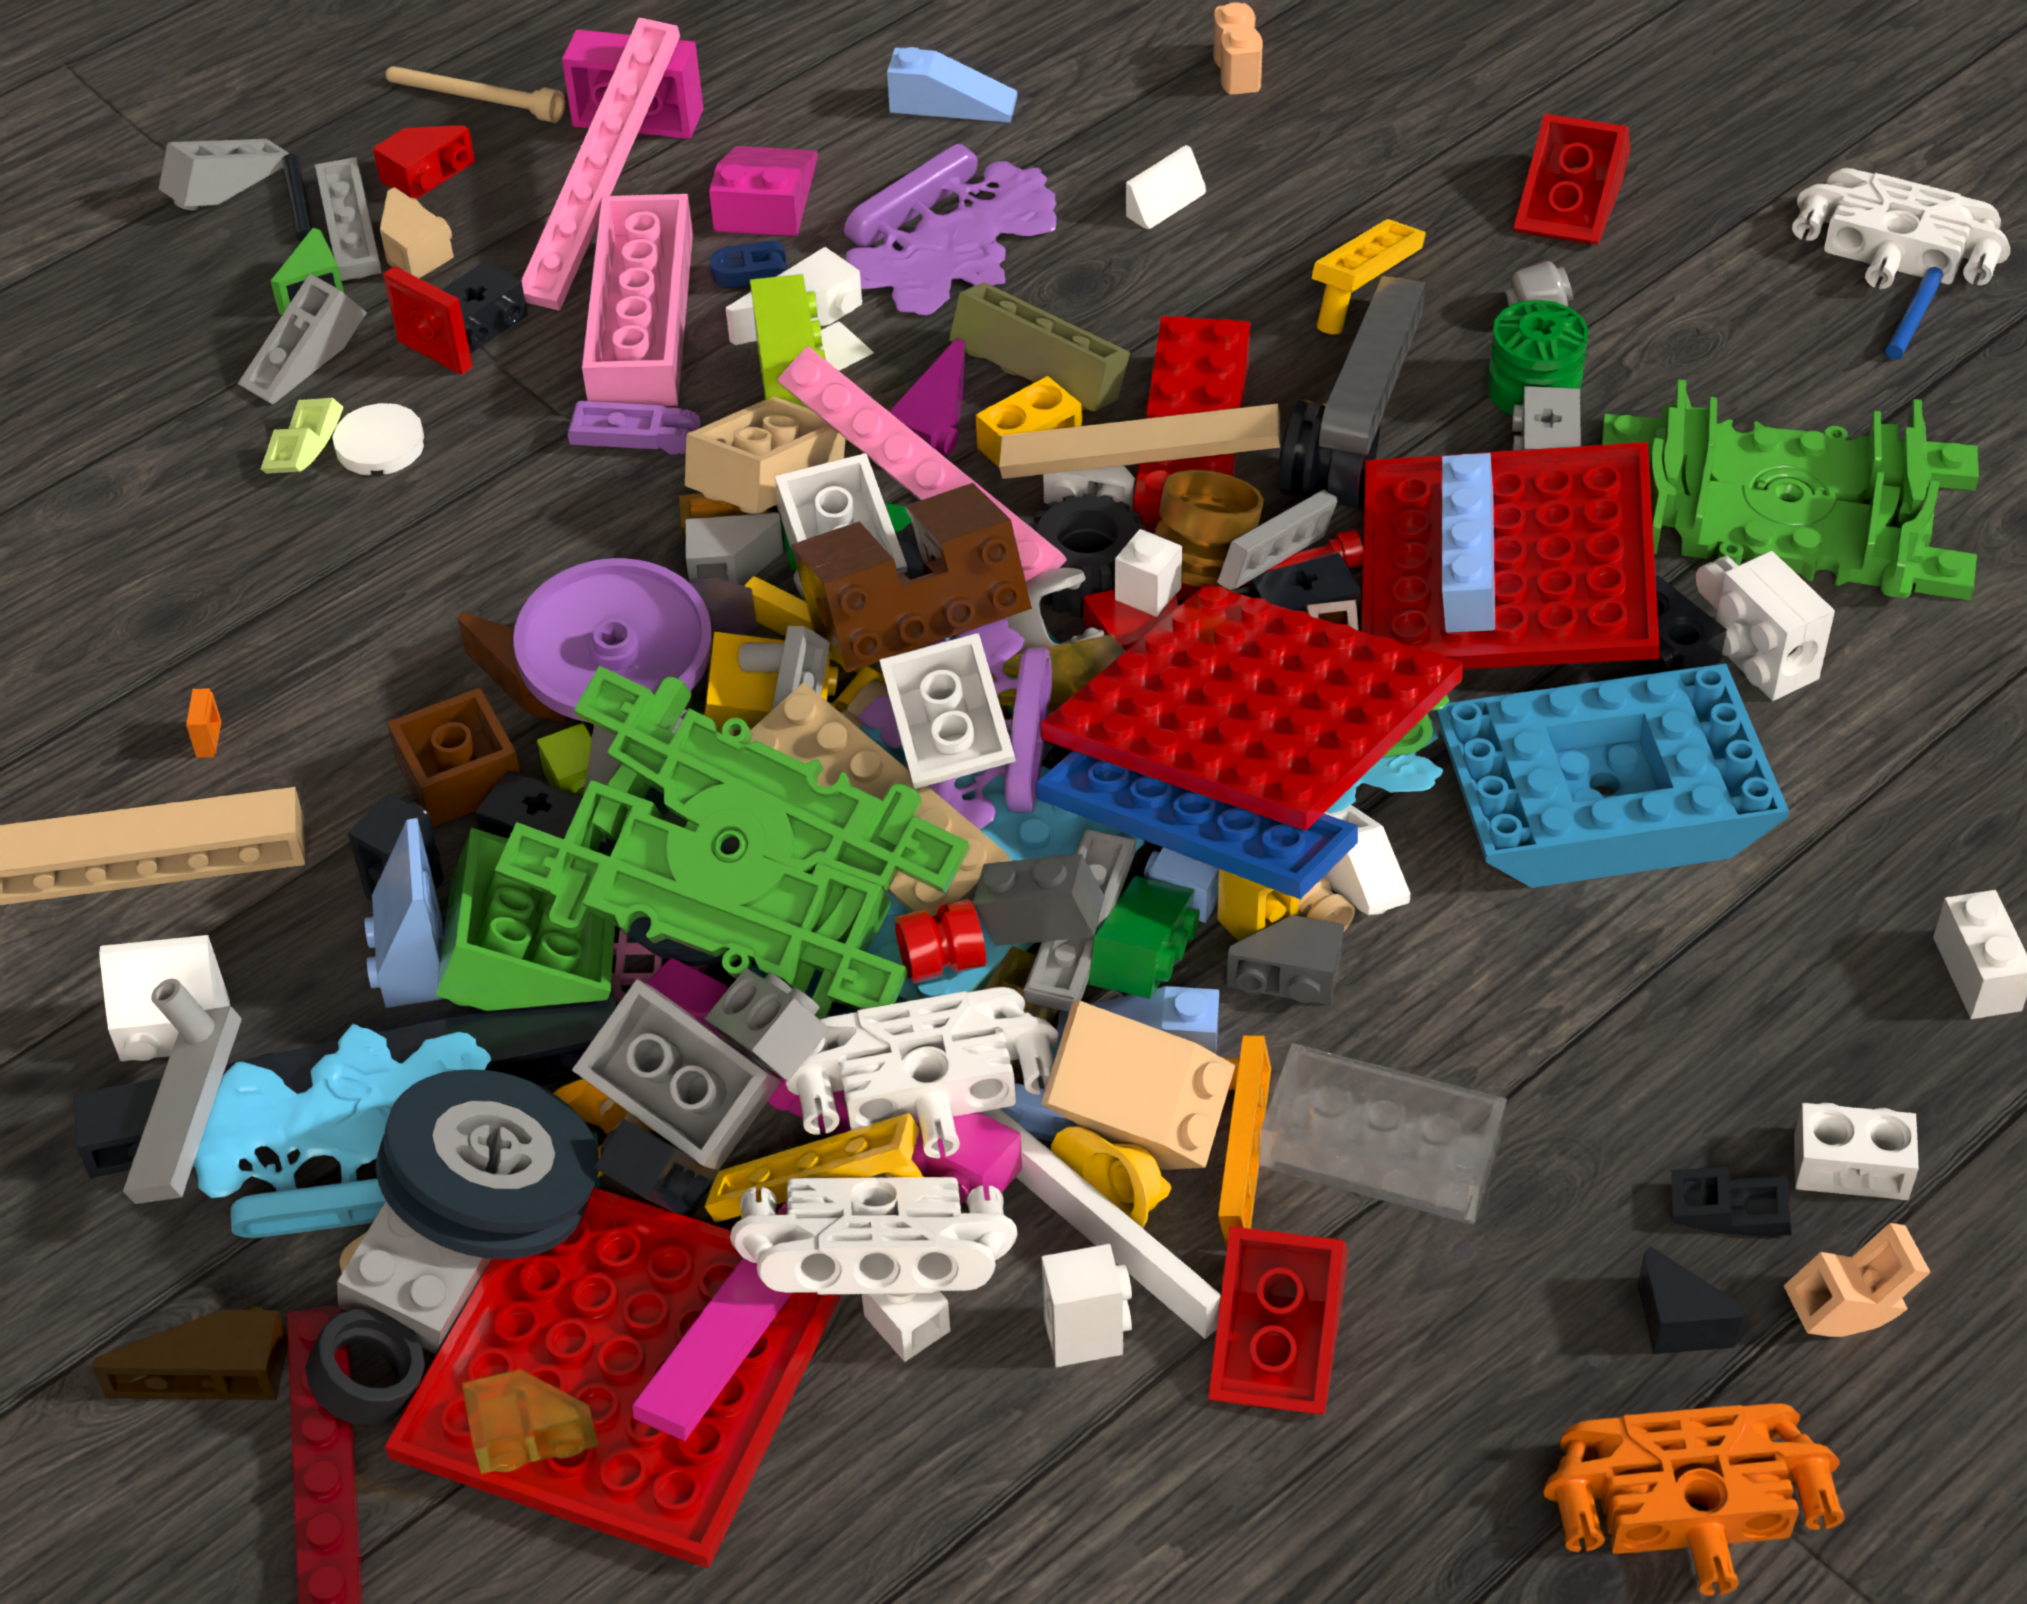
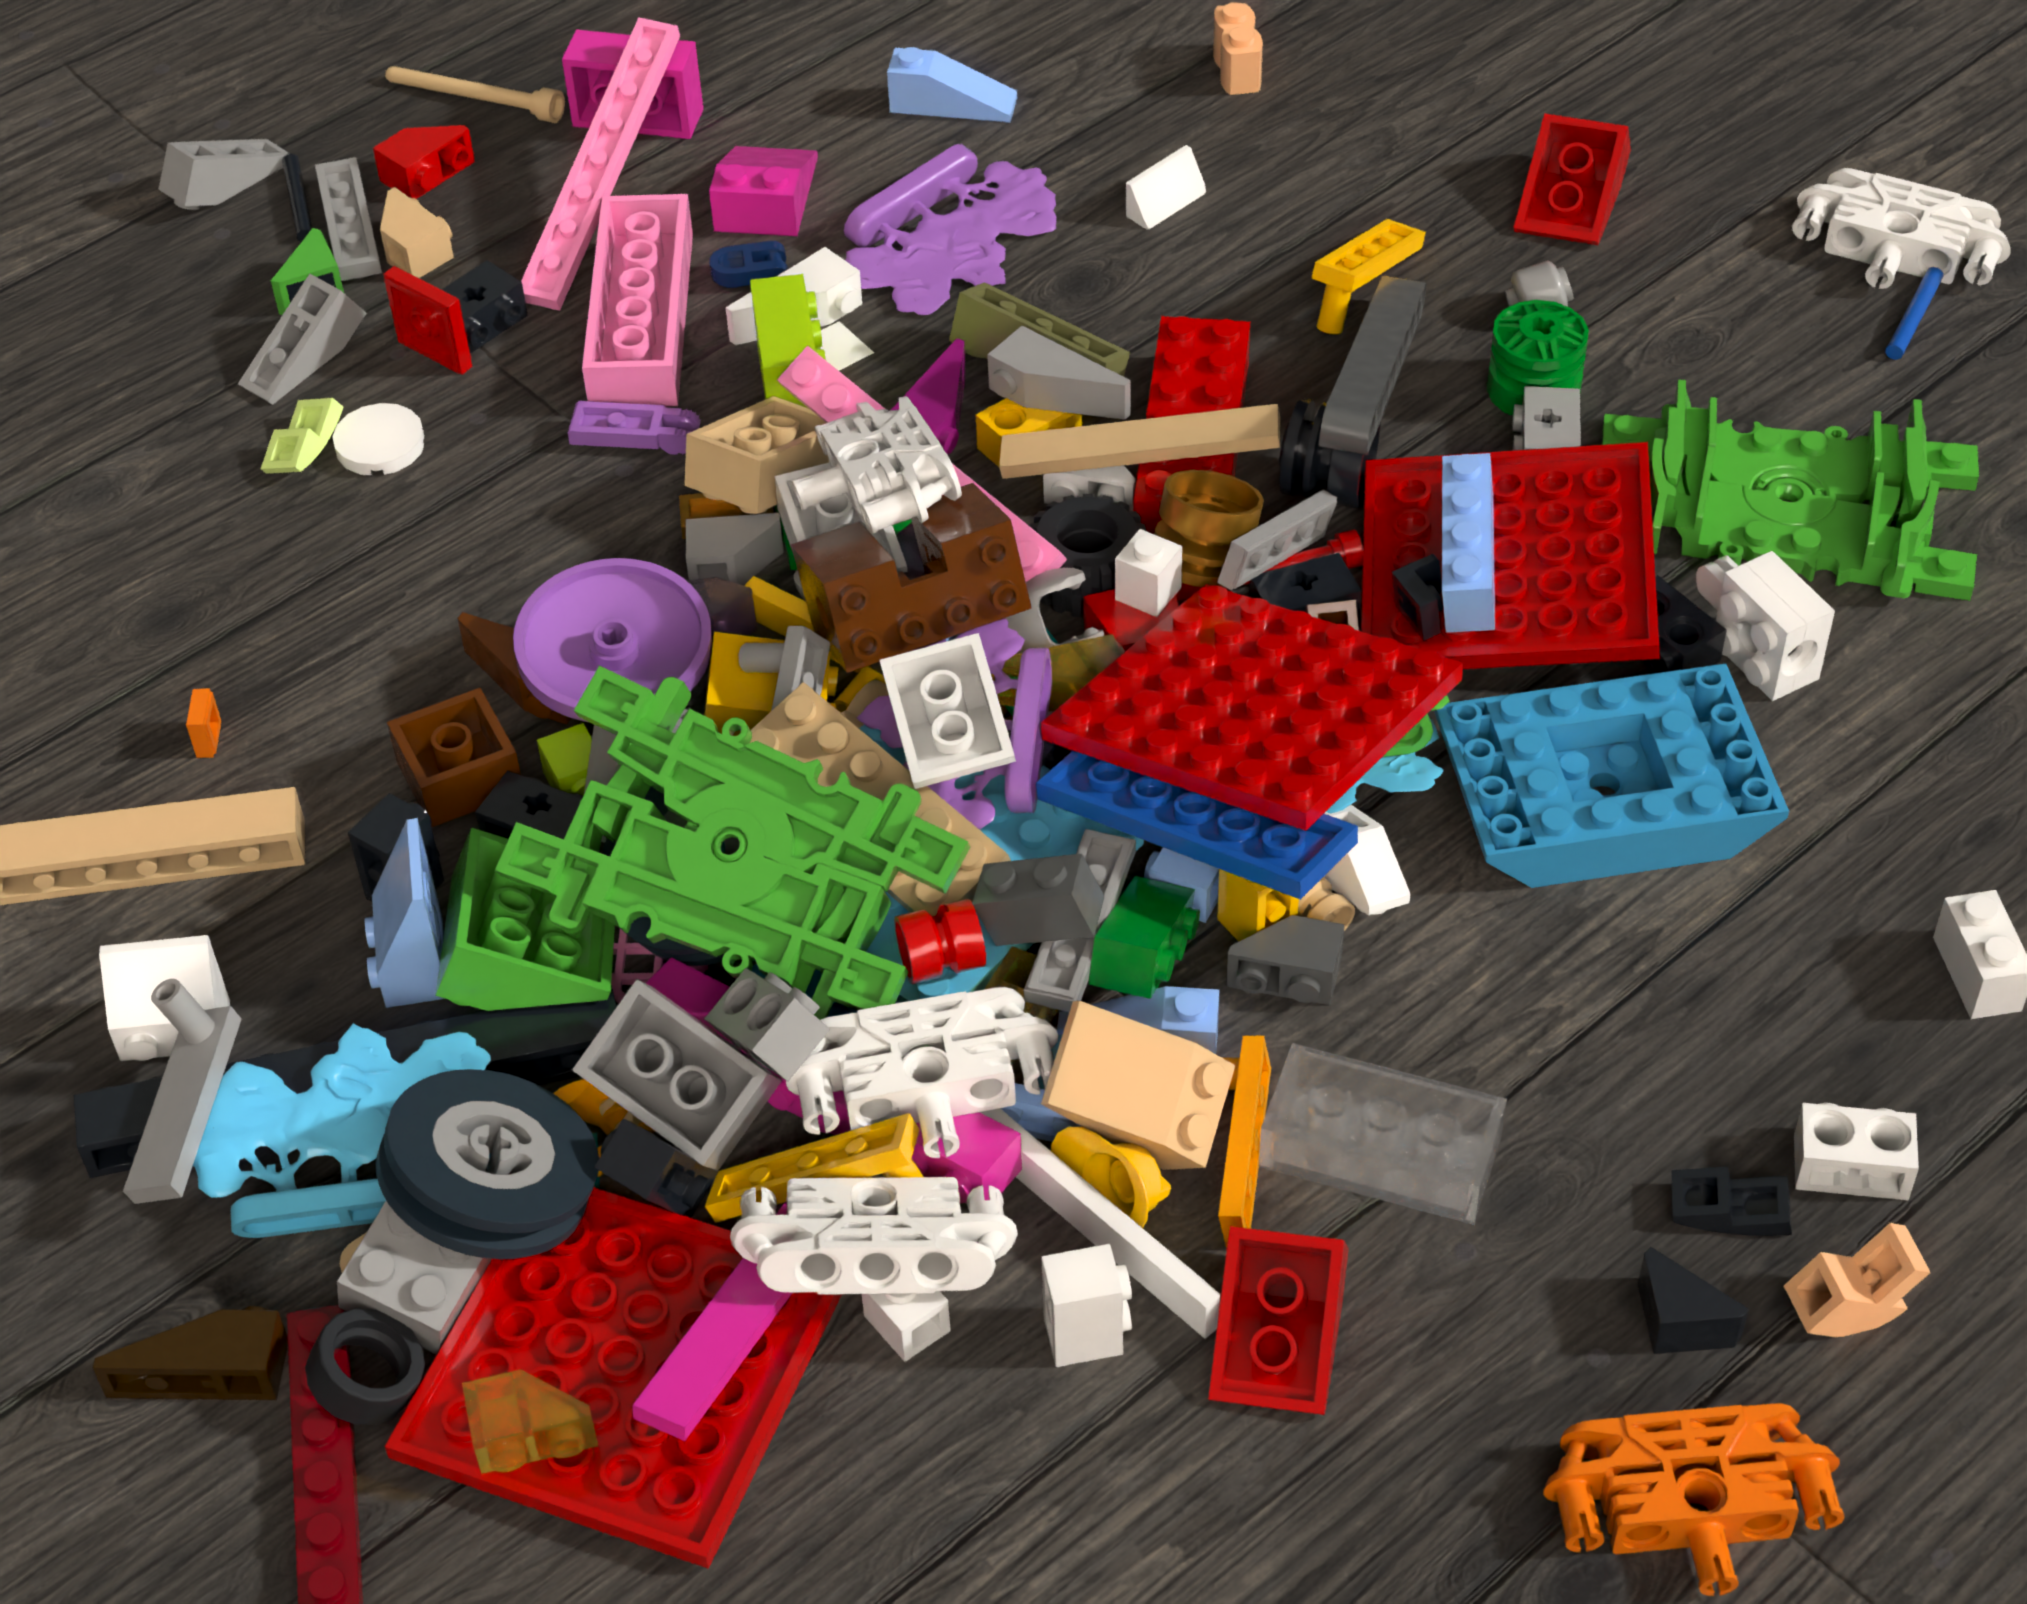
(884, 465): none -> white piece
(1054, 378): none -> light grey slope
(1418, 596): none -> black bracket

